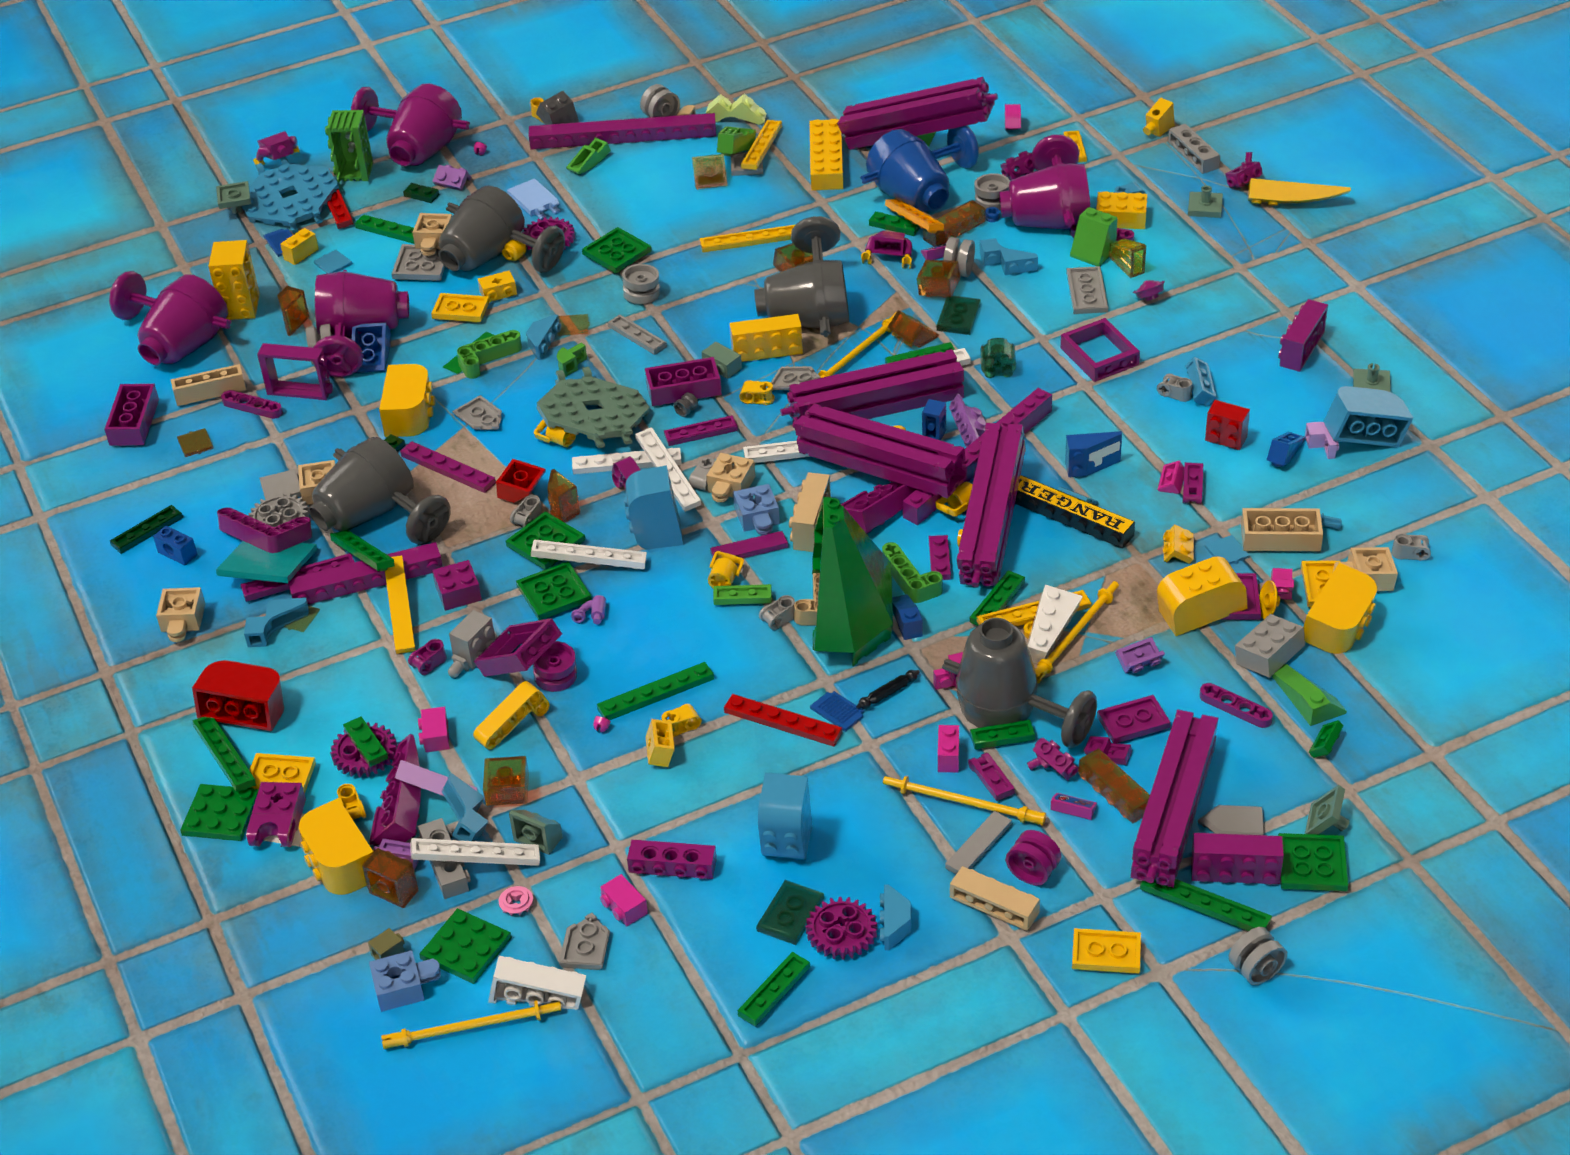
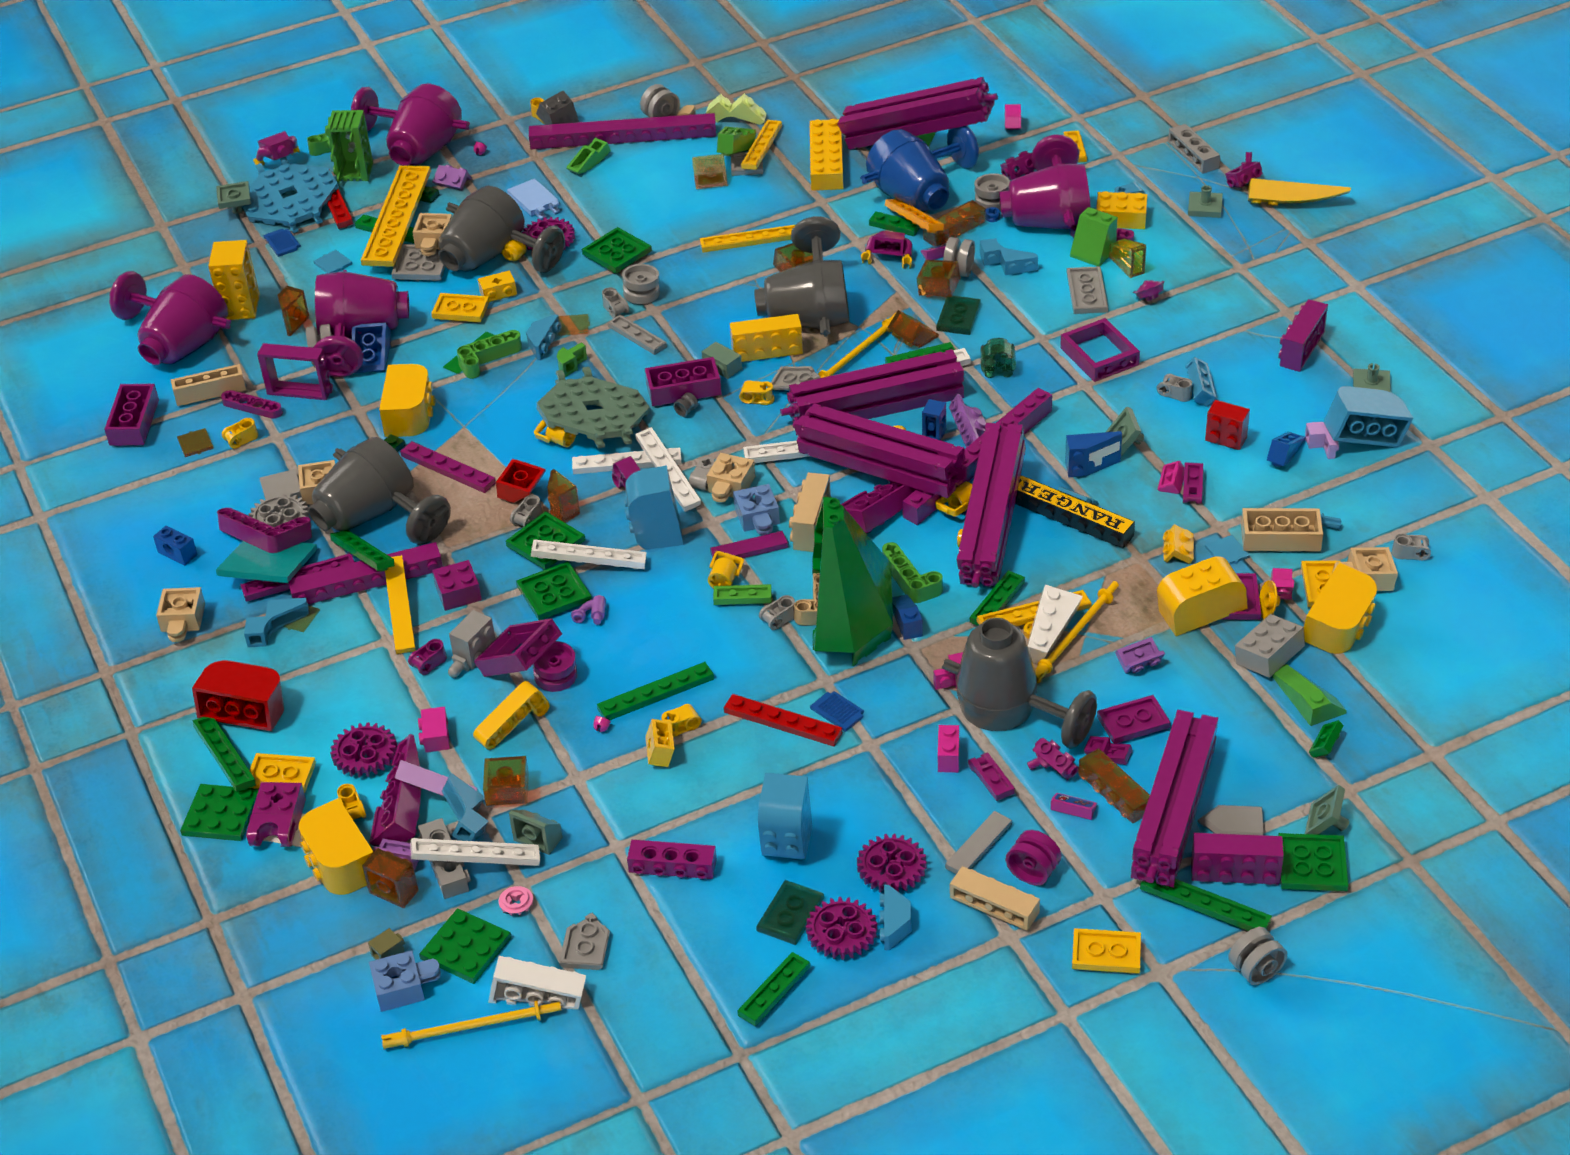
(146, 529): dark green tile -> none
(242, 433): none -> yellow piece
(299, 246): yellow brick -> none
(318, 144): none -> bright green piece
(365, 741): green plate -> none
(395, 216): none -> yellow plate
(479, 414): light grey tile -> none
(614, 302): none -> light grey piece
(623, 900): dark pink brick -> none
(700, 430): magenta tile -> none
(888, 689): black wheel -> none
(891, 863): none -> magenta gear
(940, 555): magenta plate -> none
(1002, 734): green plate -> none
(1023, 814): yellow bar -> none
(1130, 429): none -> sand green tile
(1160, 118): yellow torso -> none
(1214, 695): magenta beam -> none

